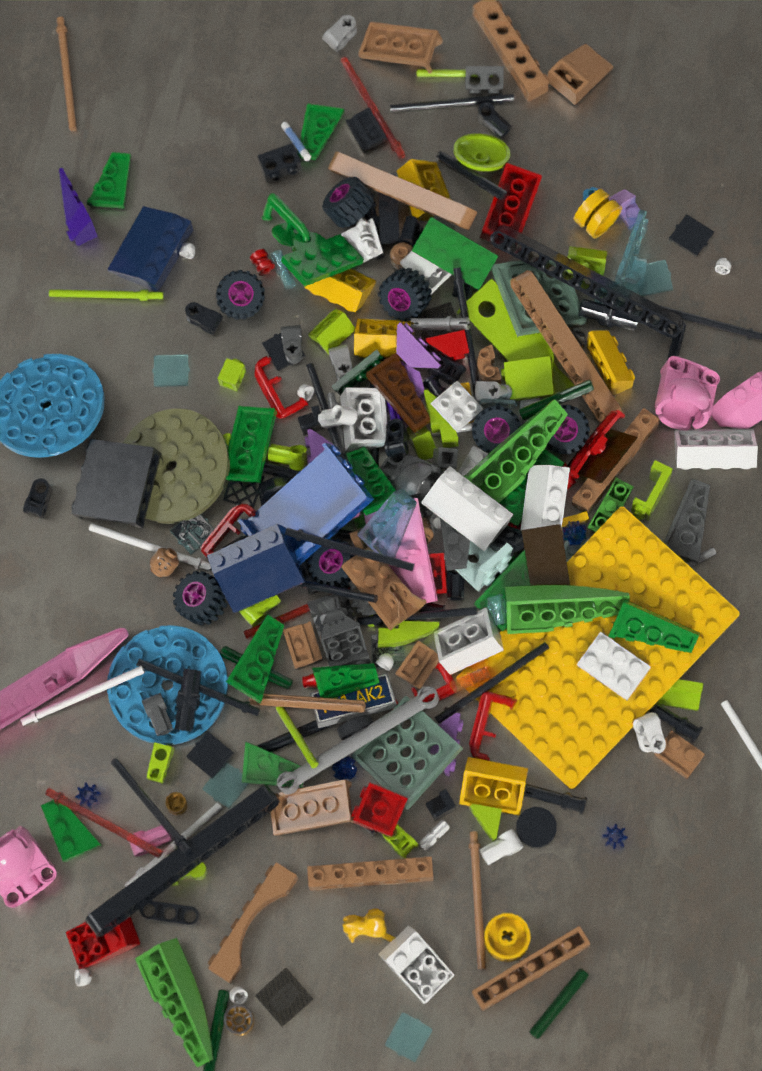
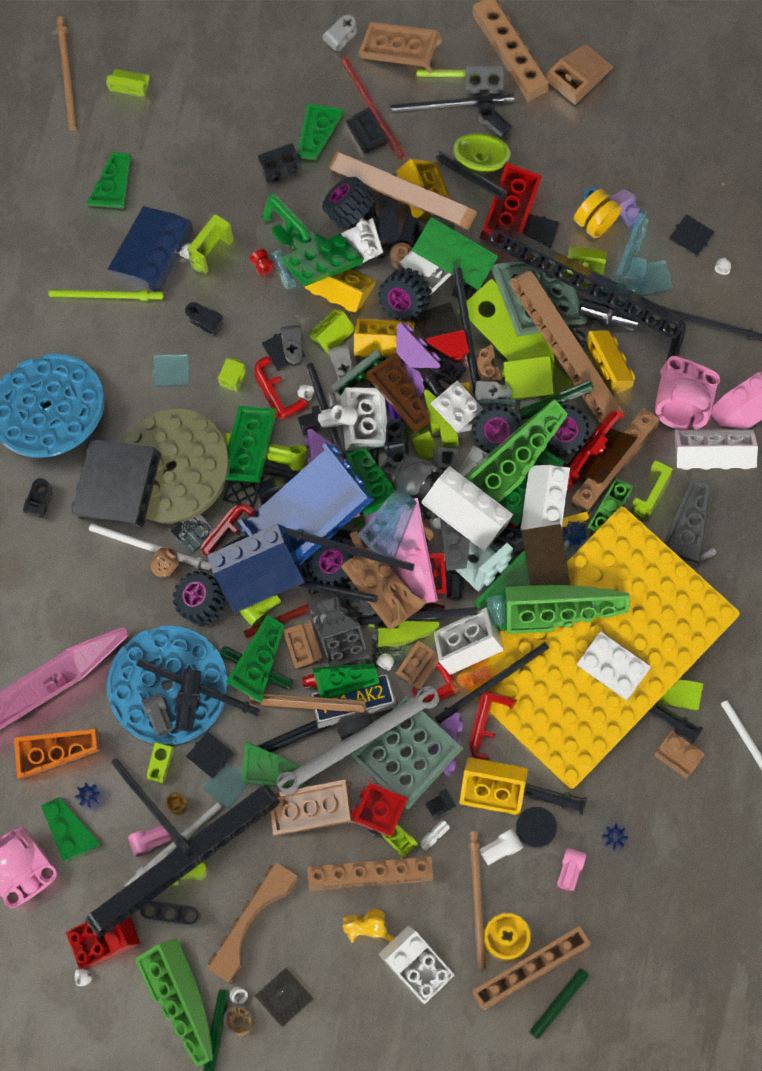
(36, 715): white bar -> none
(48, 751): none -> orange wedge
(60, 798): clear red bar -> none
(77, 219): dark purple wedge -> none
(128, 82): none -> lime panel
(206, 240): none -> lime panel
(240, 294): black wheel -> none
(295, 140): bar -> none
(297, 737): lime bar -> none
(344, 768): clear blue gear -> none
(408, 1037): clear light blue piece -> none
(448, 323): light grey pin -> none
(488, 818): lime slope -> none
(541, 229): none -> black piece
(572, 864): none -> bright pink piece
(648, 731): white piece -> none
(649, 627): green wing -> none

